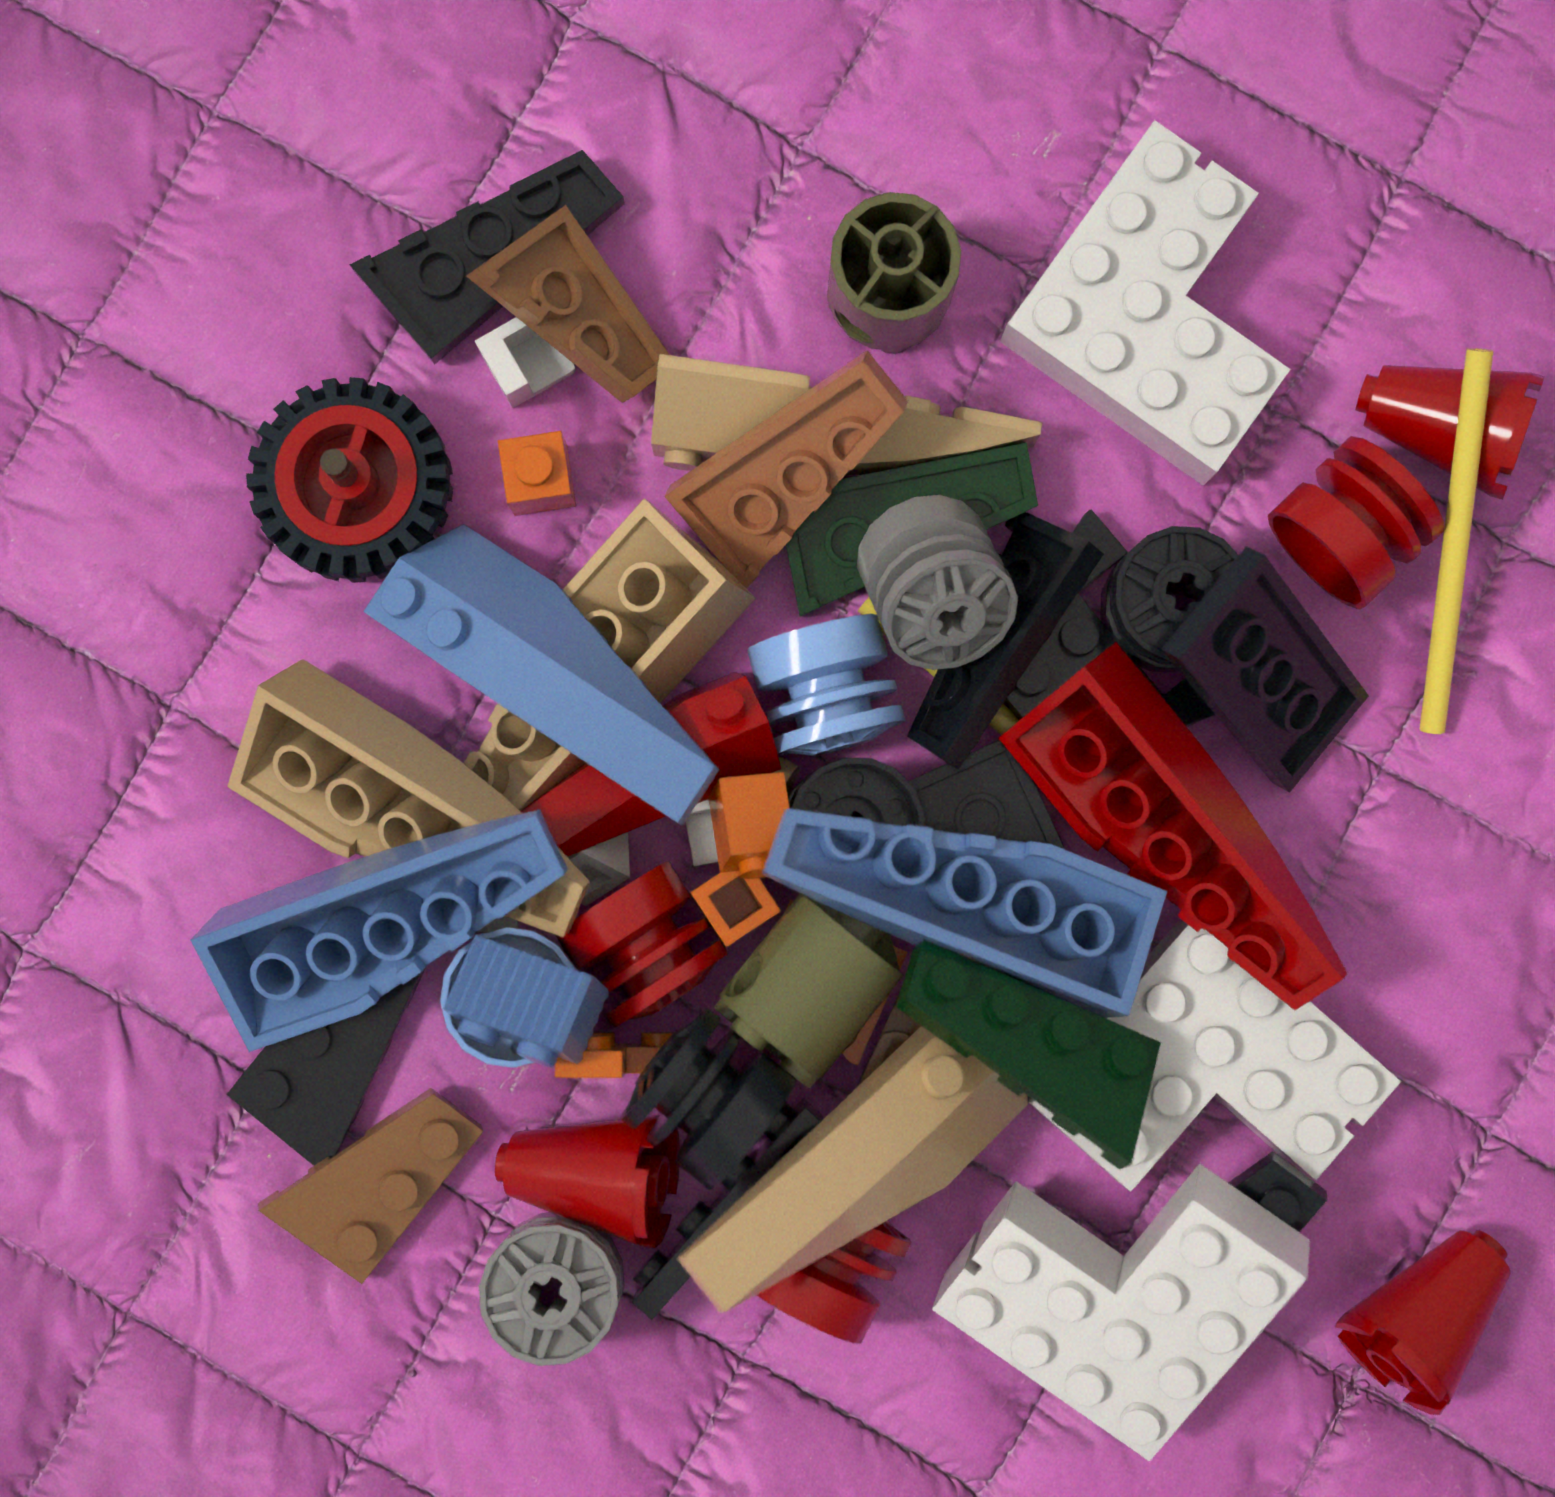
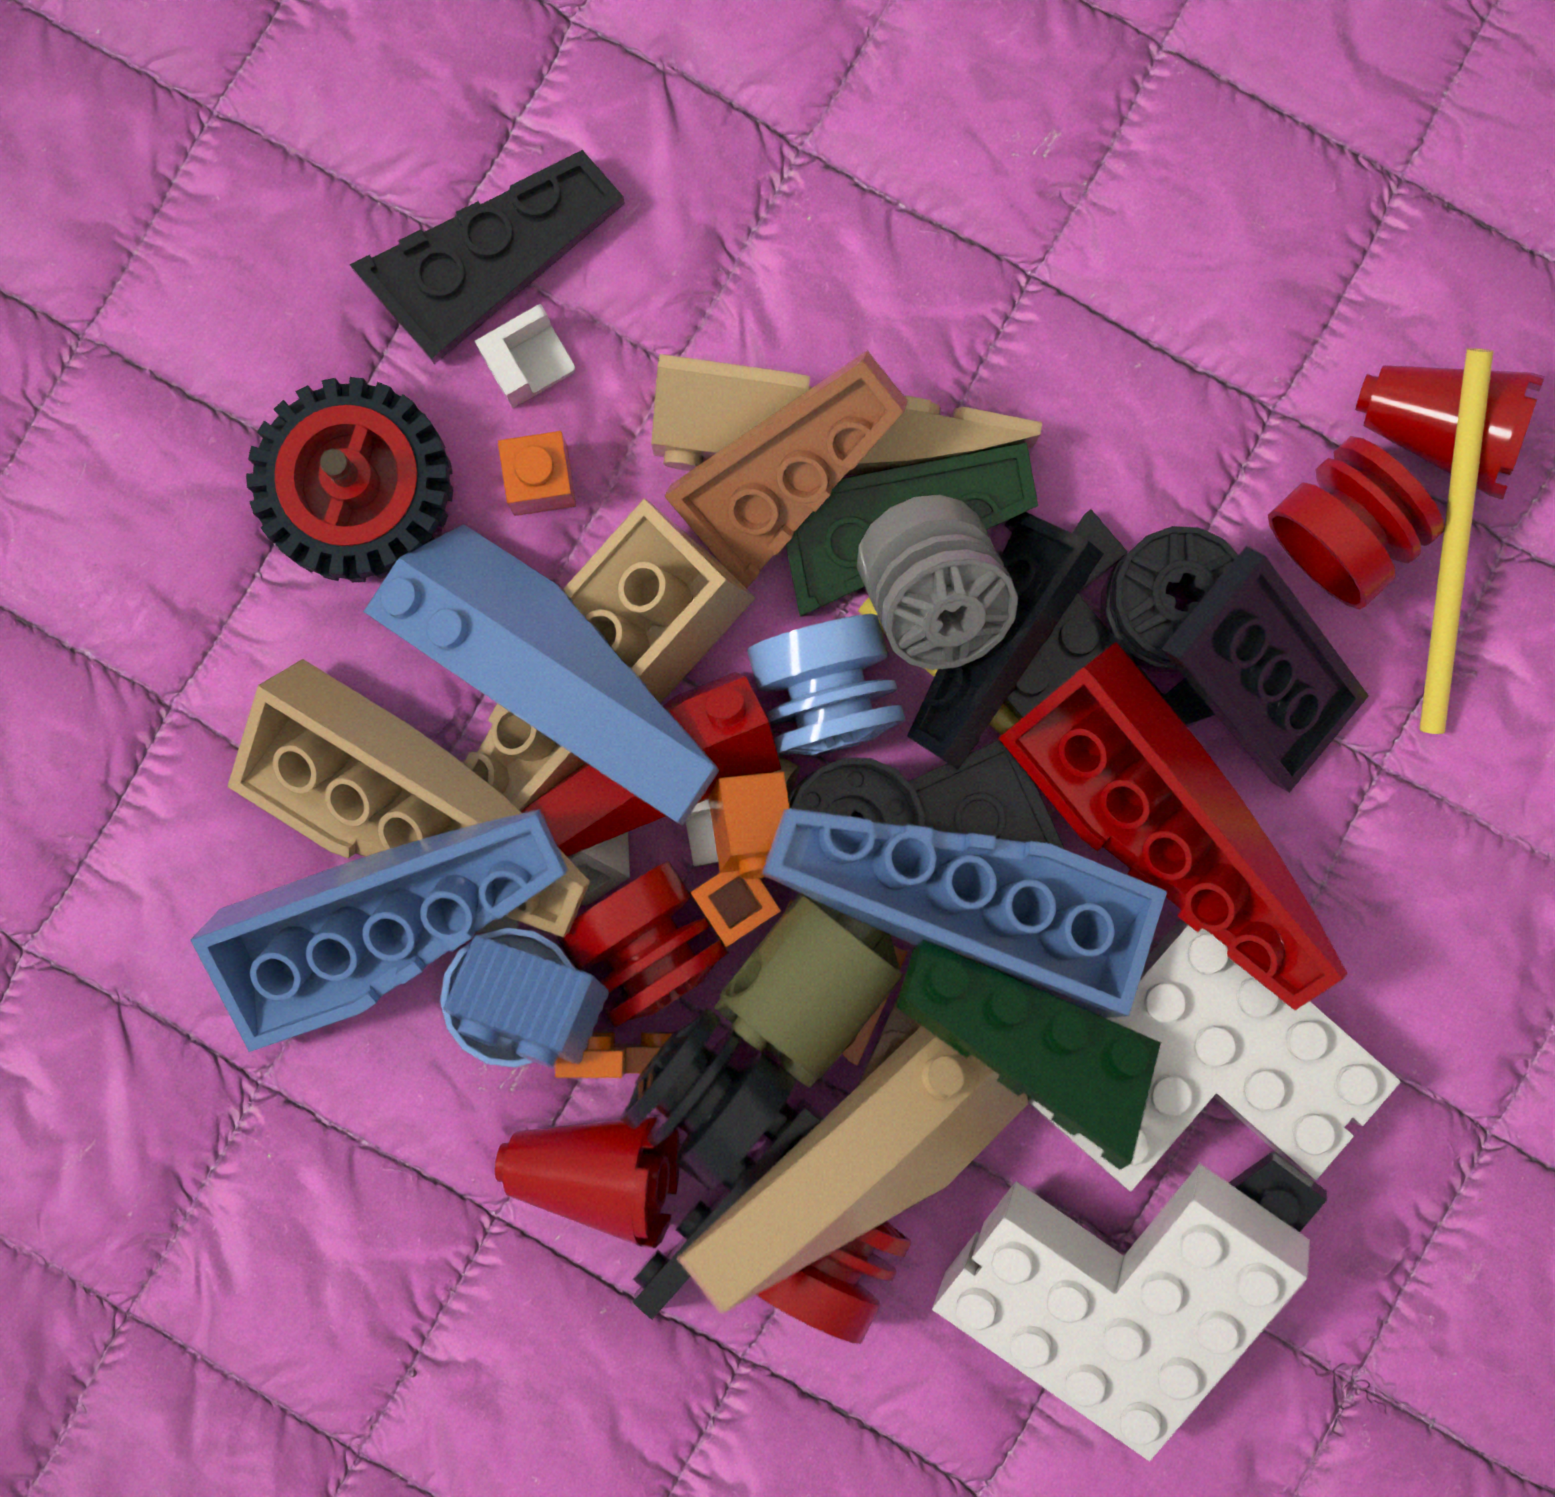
(318, 1080): black wing -> none
(373, 1189): medium nougat wing -> none
(575, 303): medium nougat wing -> none
(591, 1284): light grey wheel -> none
(893, 271): cylinder -> none
(1117, 315): white piece -> none
(1429, 1319): red cone -> none

